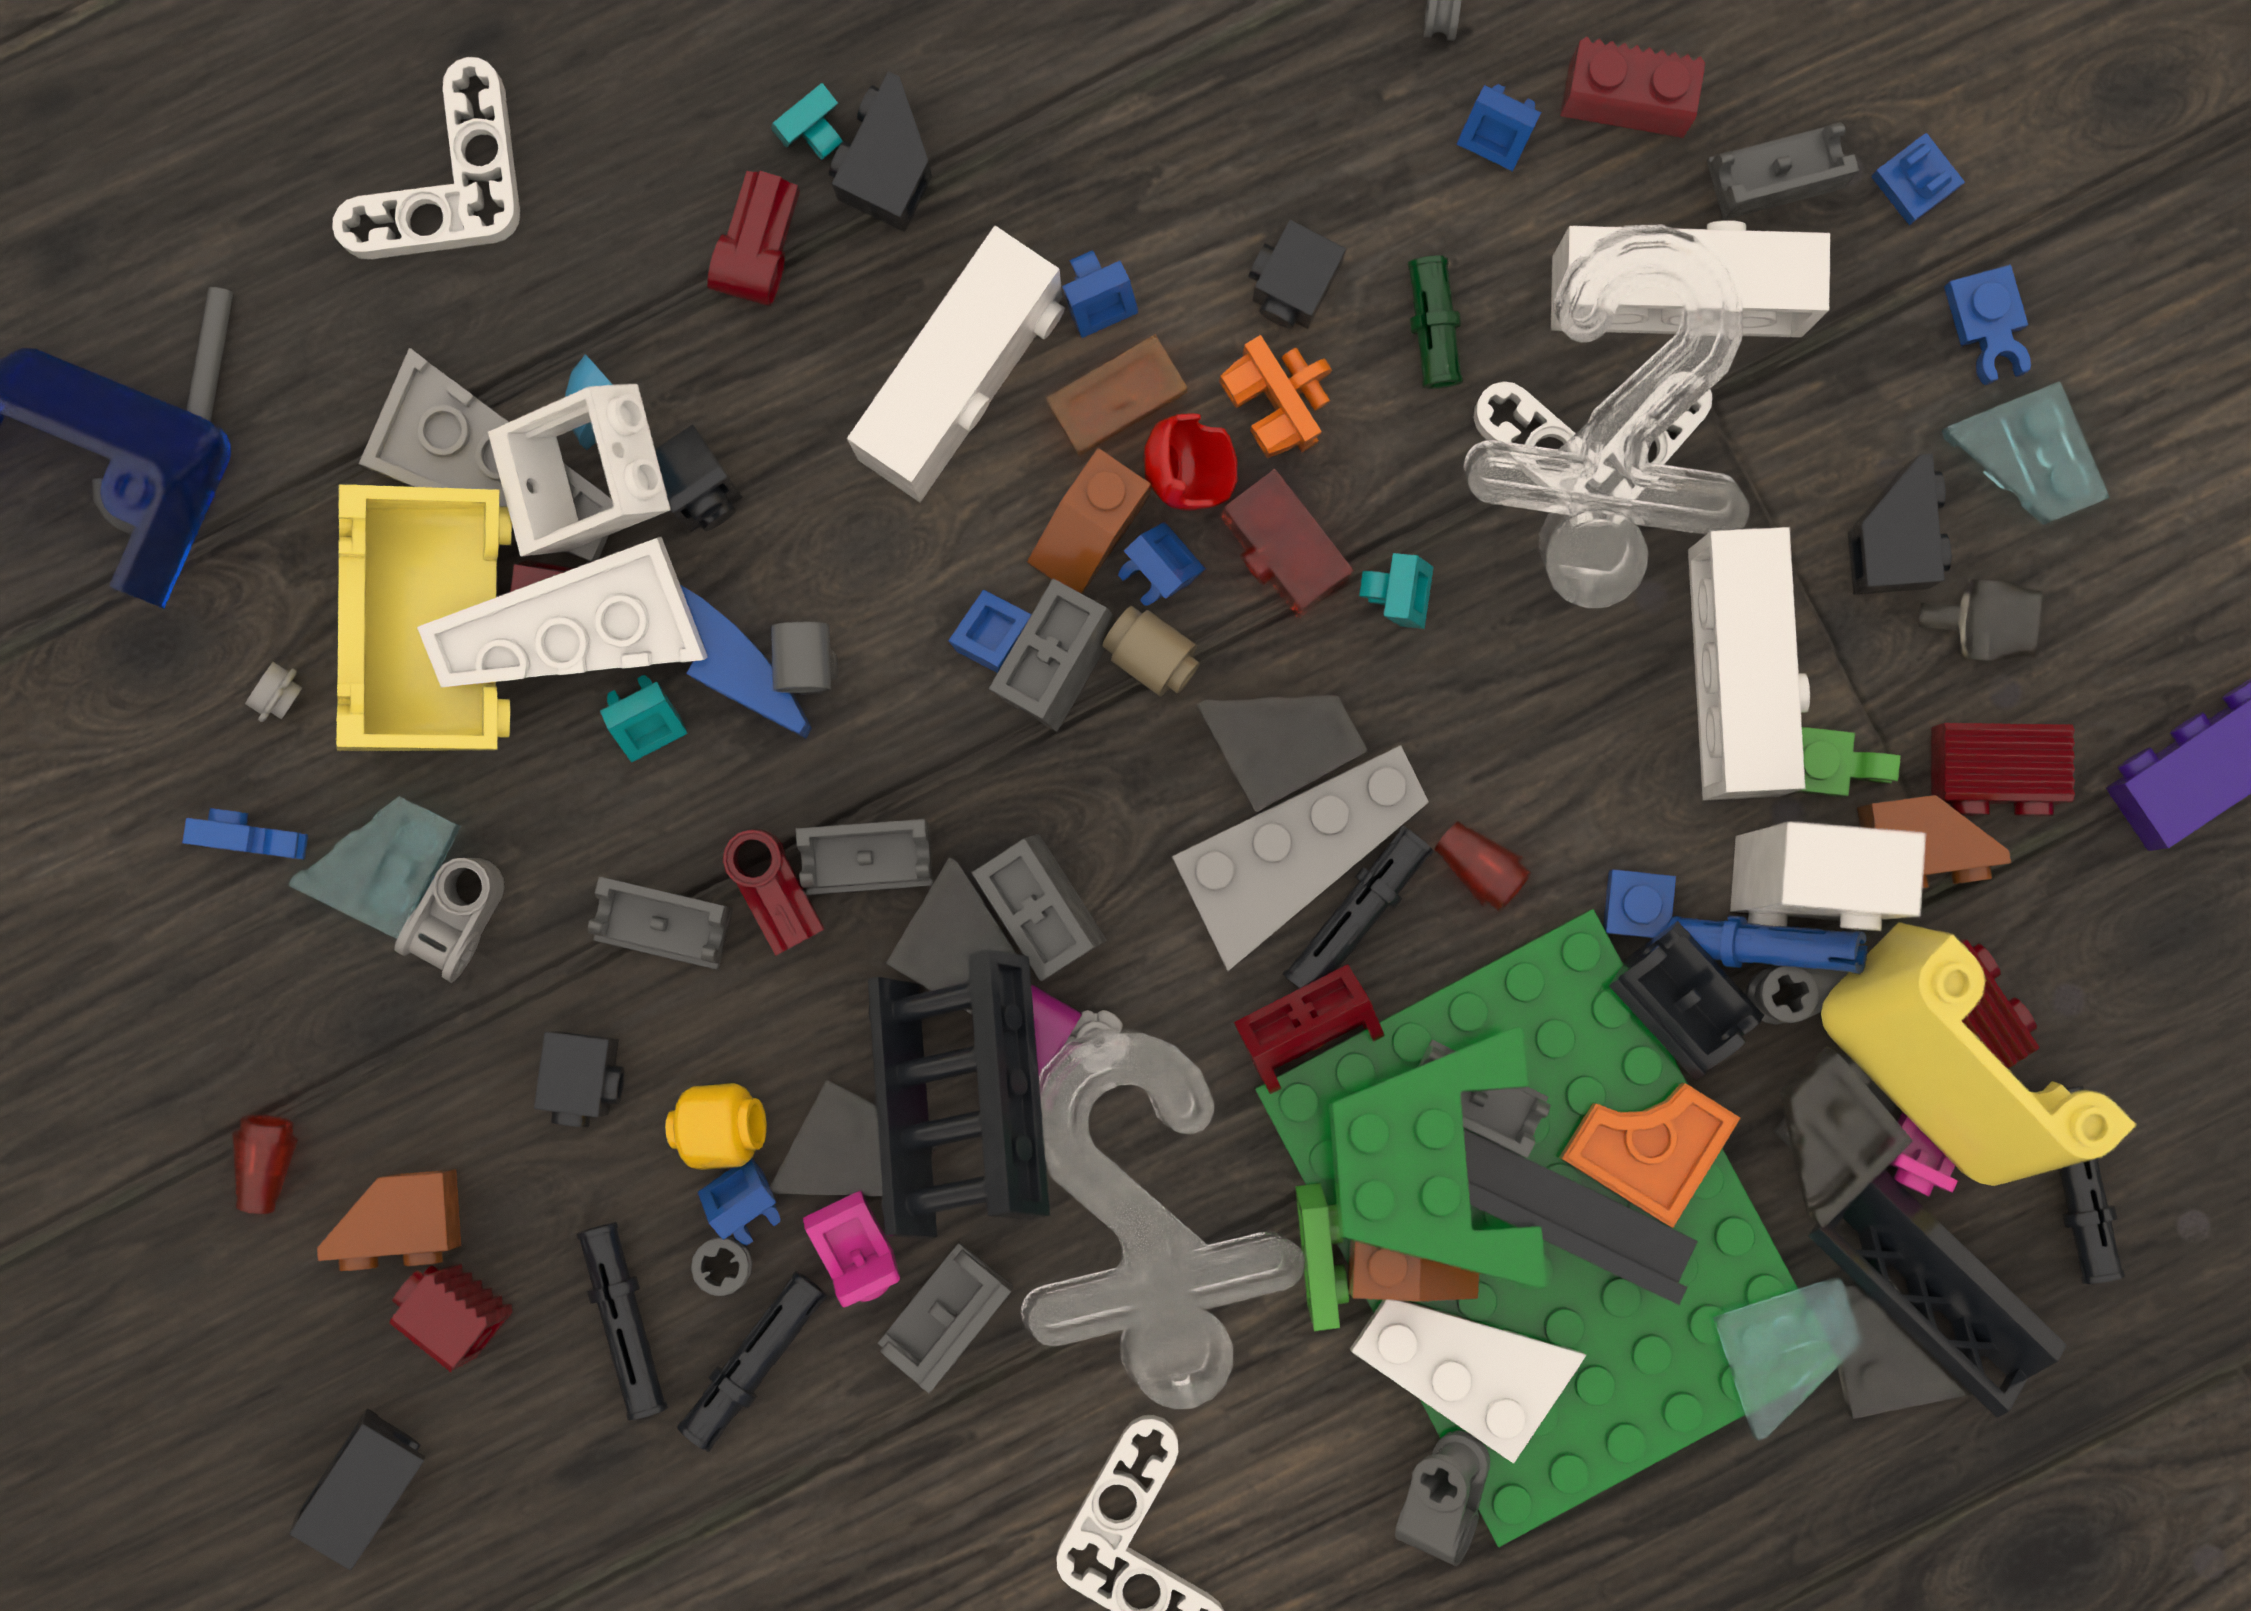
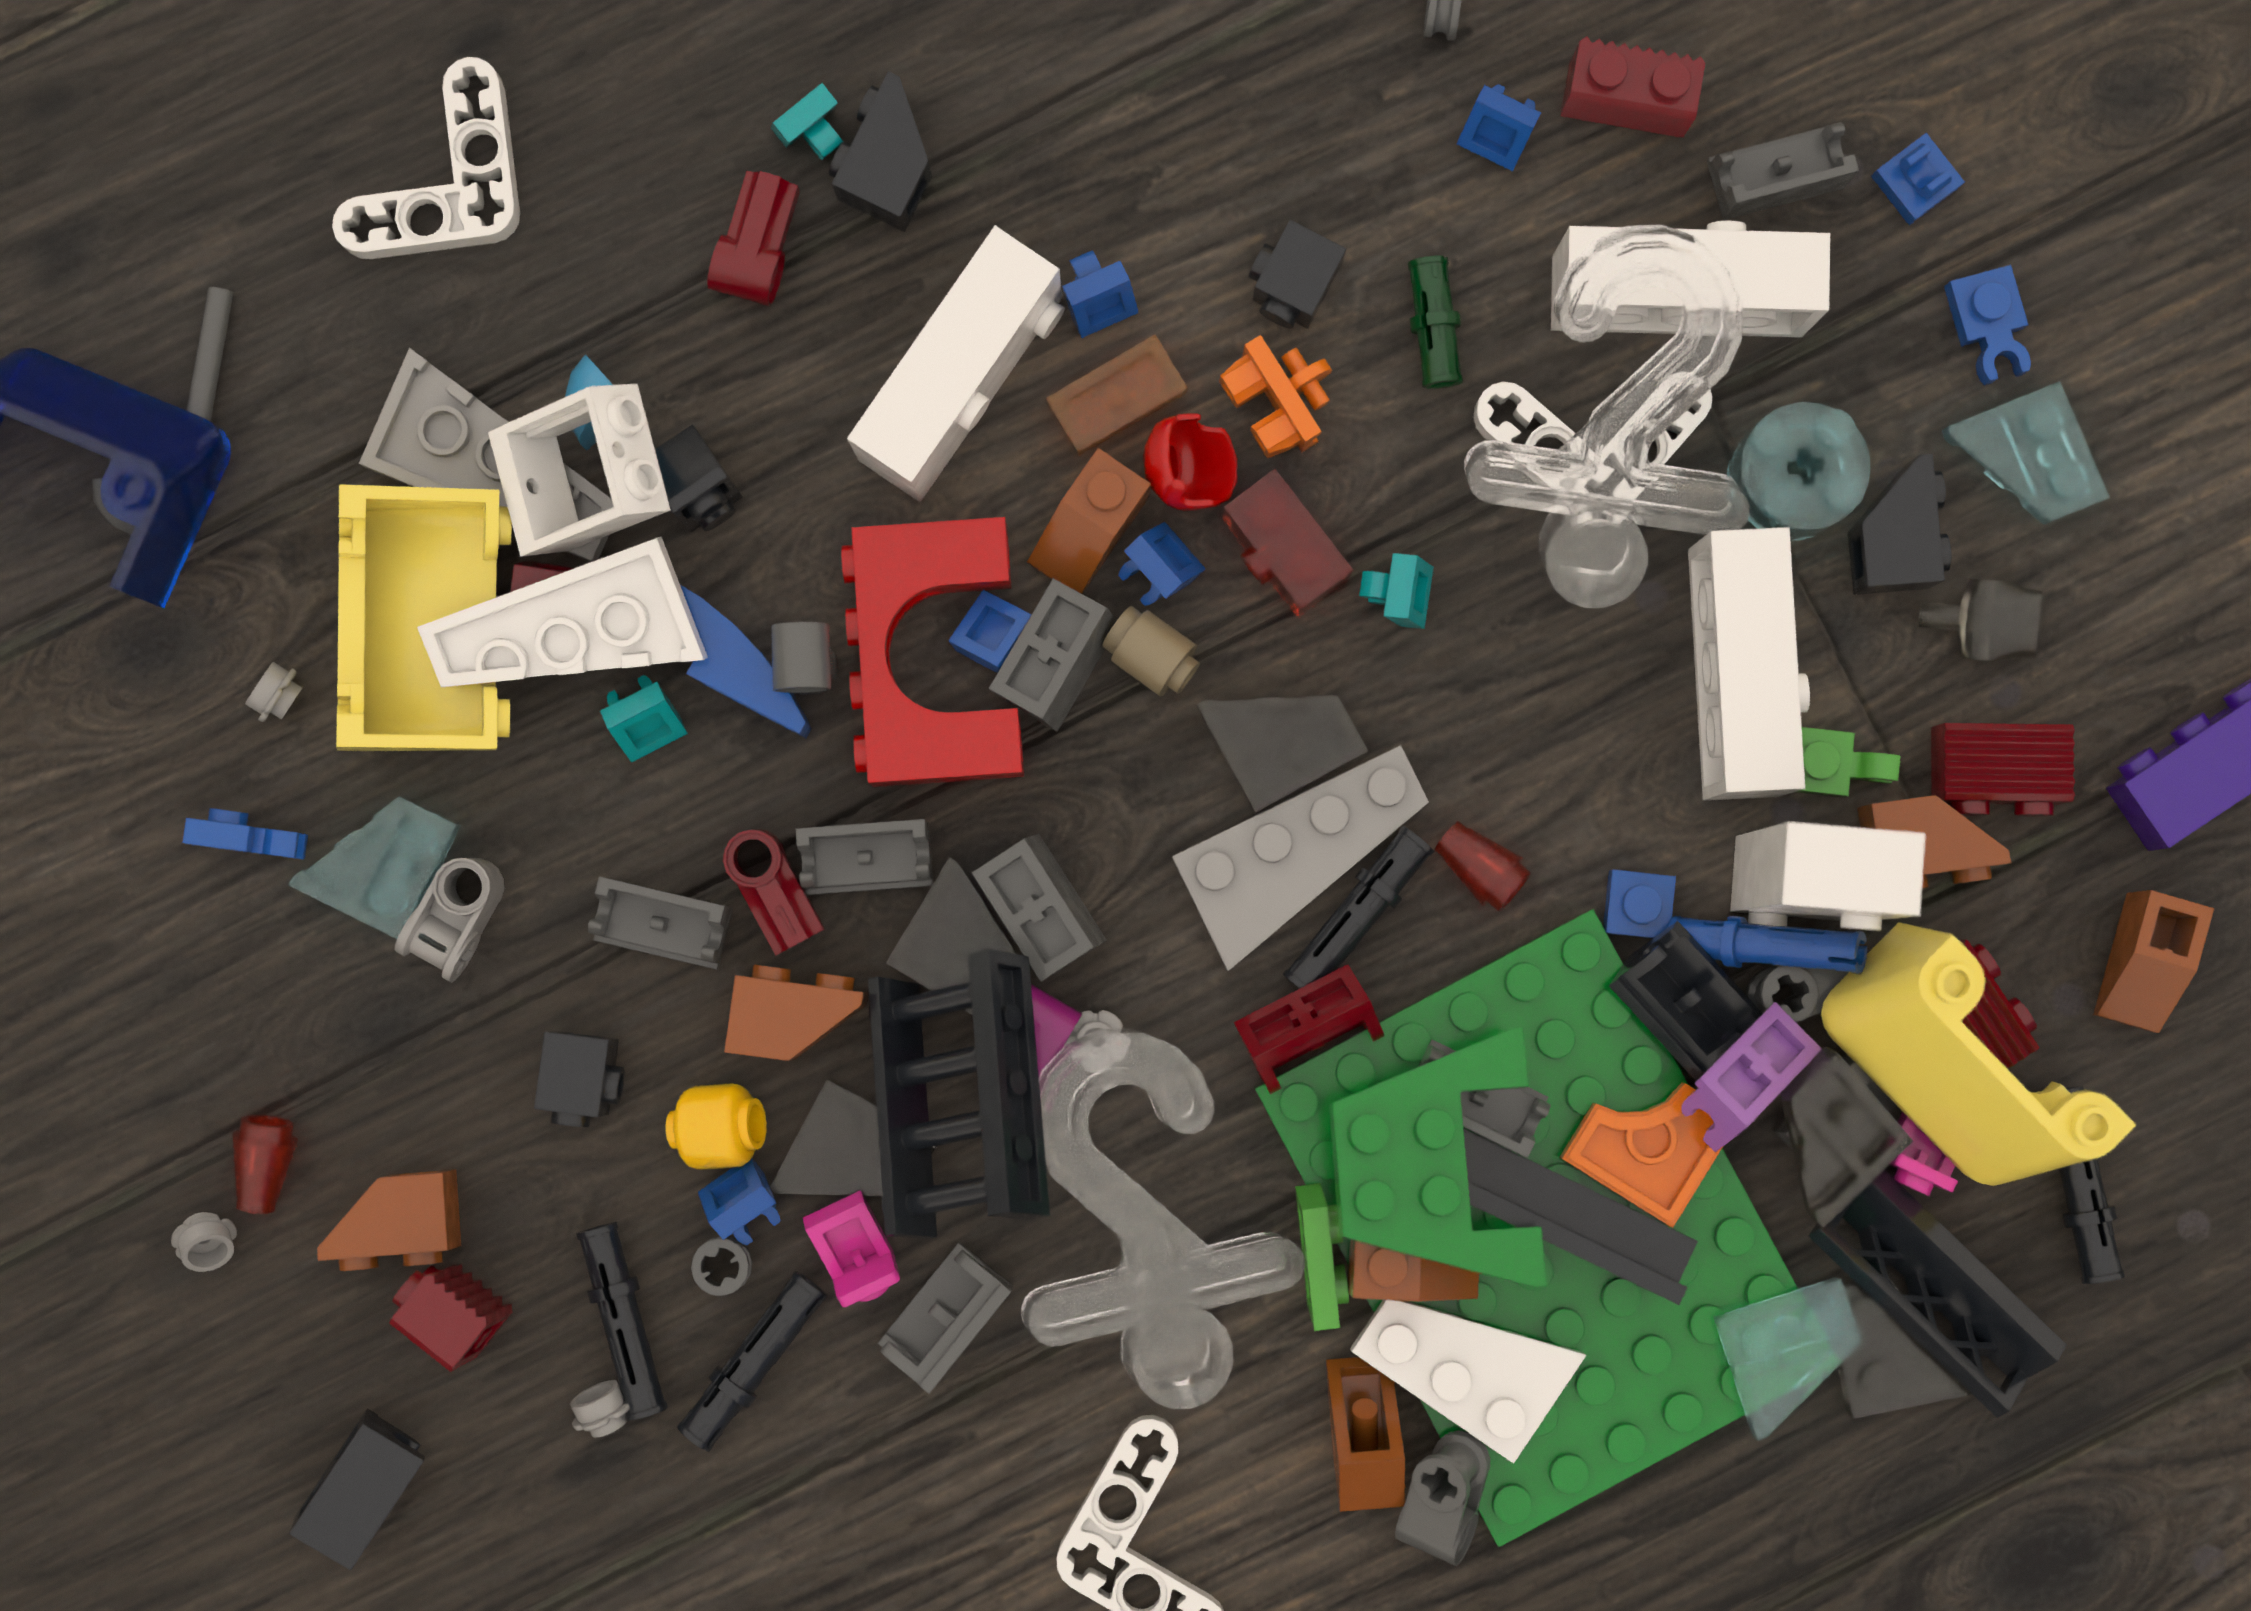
(204, 1241): none -> light grey plate
(600, 1409): none -> light grey plate
(785, 1017): none -> dark orange slope
(893, 573): none -> red arch
(1365, 1436): none -> dark orange slope
(1750, 1075): none -> medium lavender hinge
(1820, 441): none -> clear light blue brick
(2152, 958): none -> dark orange slope

